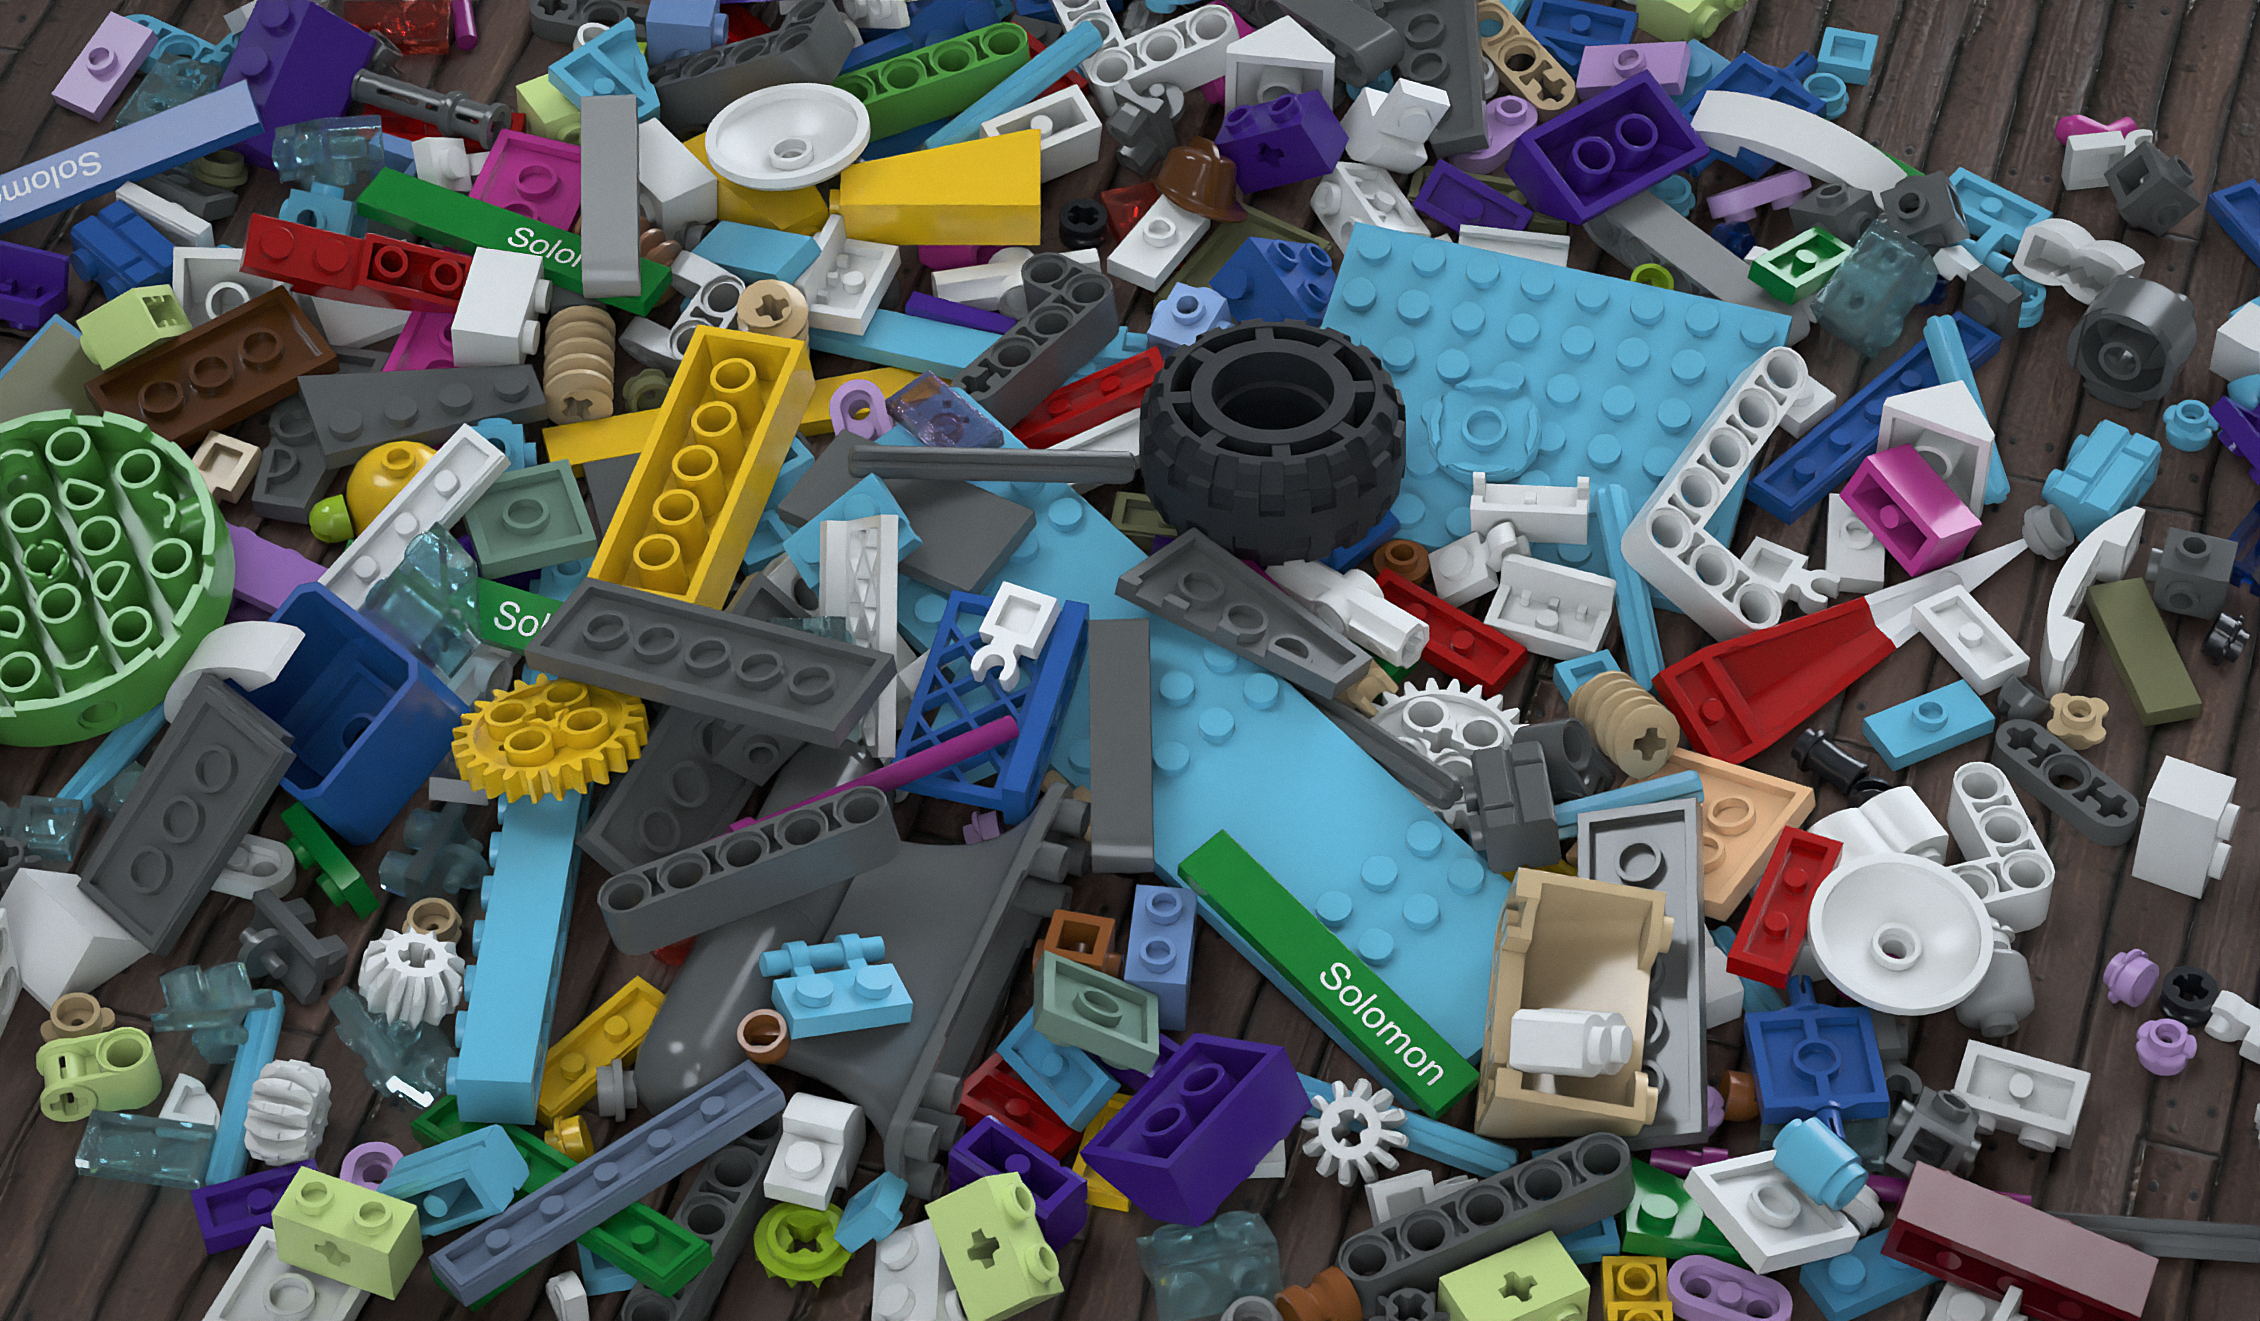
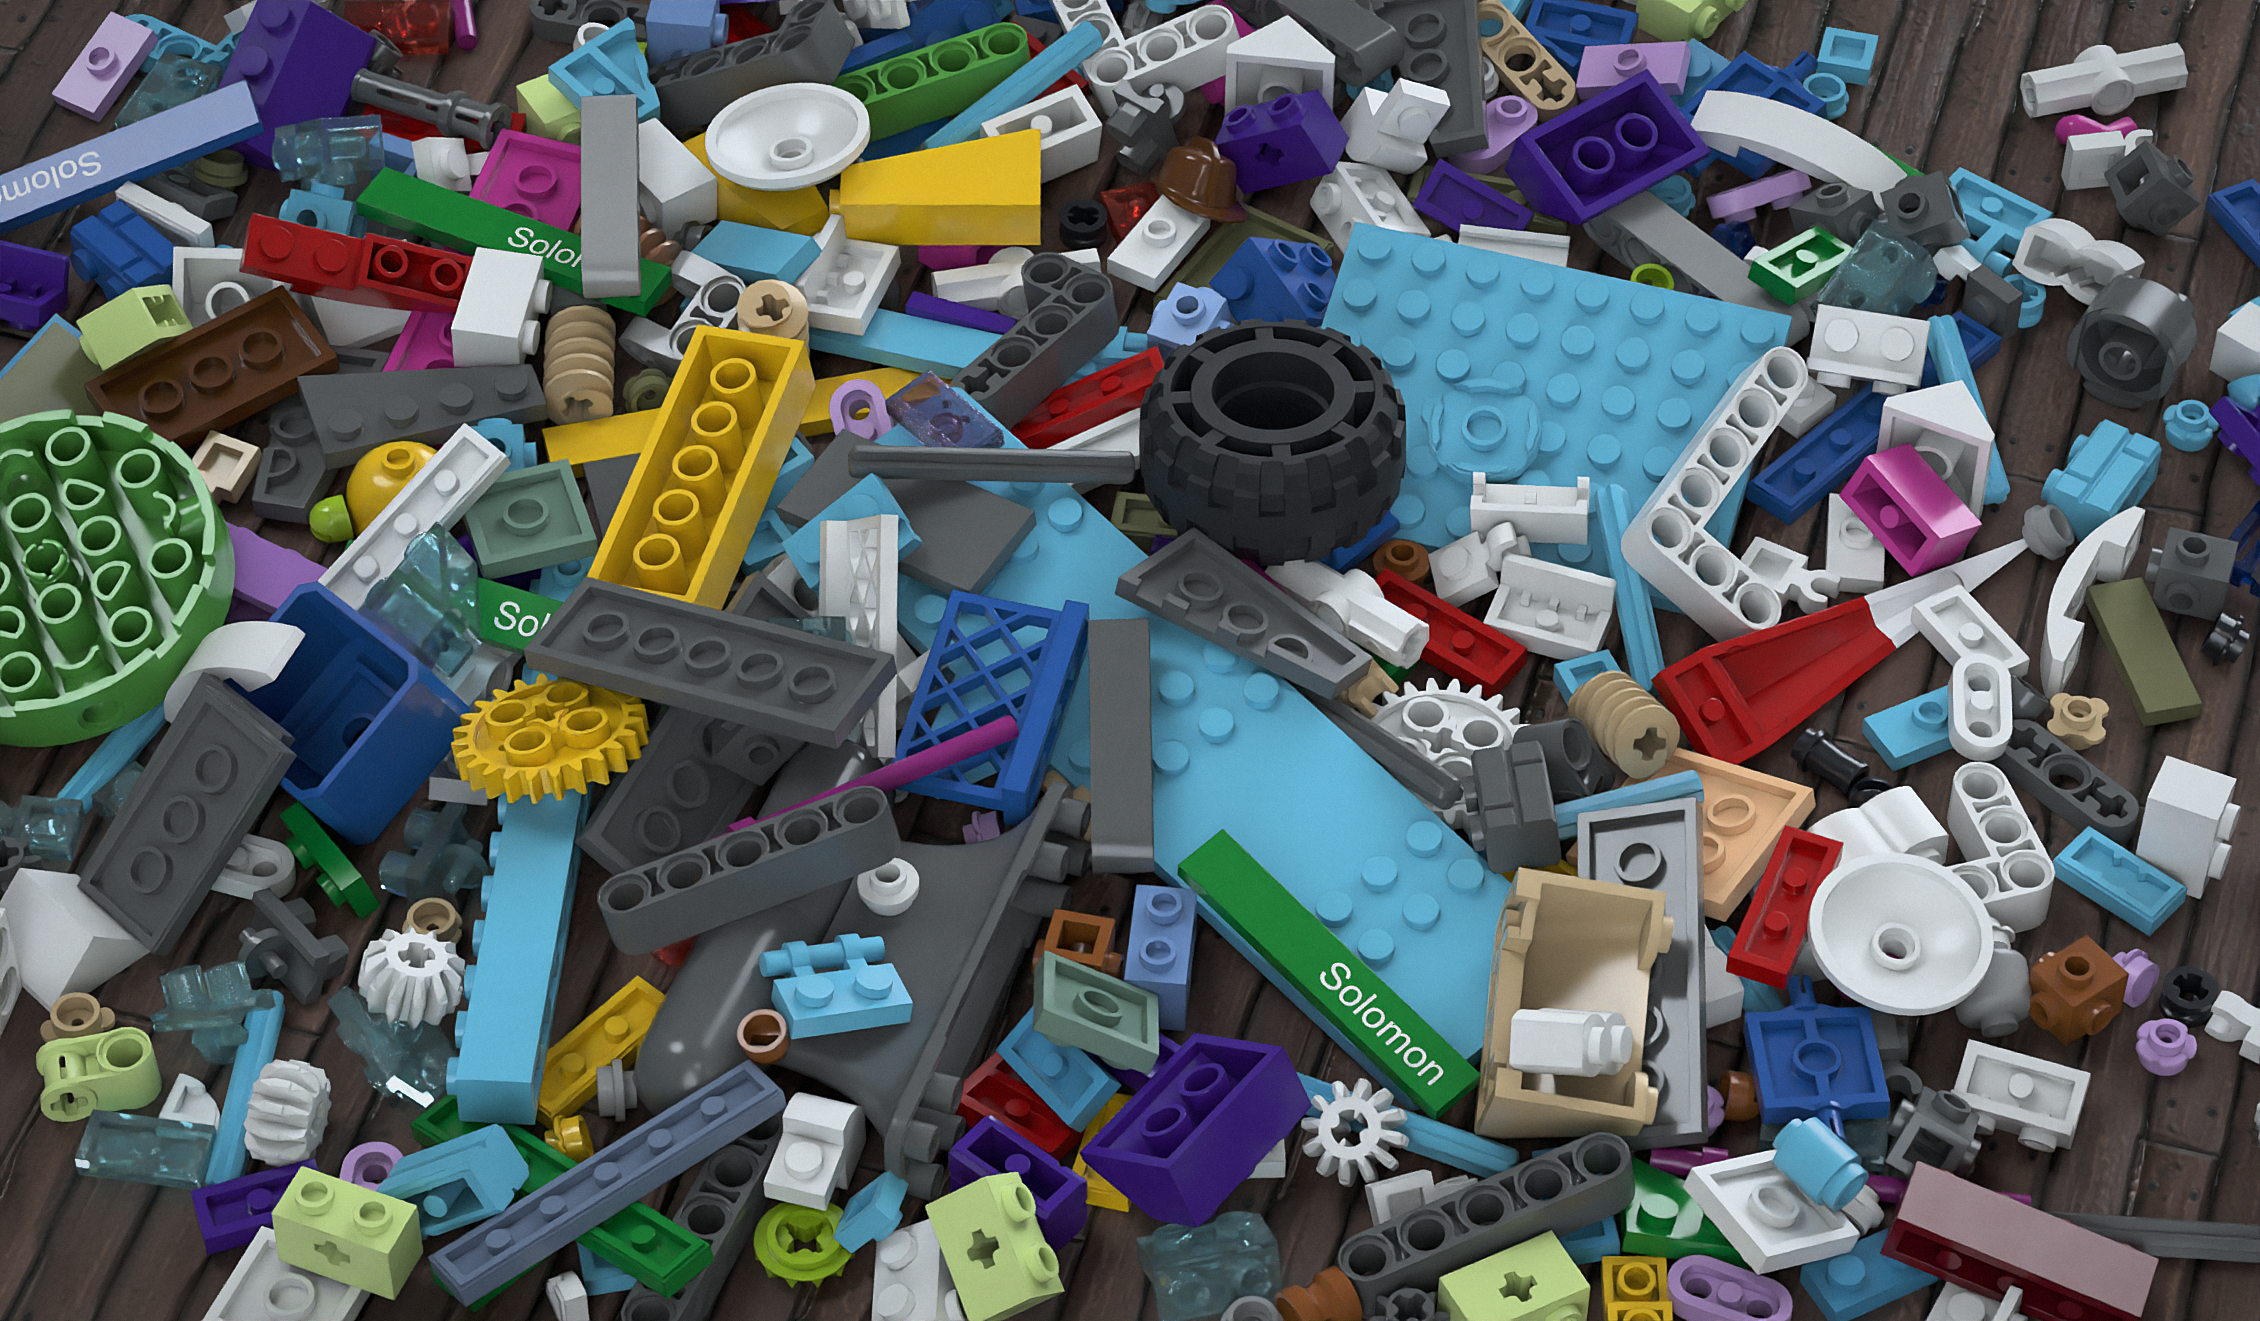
(889, 888): none -> white plate
(1014, 627): white plate -> none
(1868, 348): none -> white bracket
(1980, 719): none -> white plate
(2076, 990): none -> dark orange brick
(2103, 80): none -> white piece
(2119, 881): none -> medium azure plate

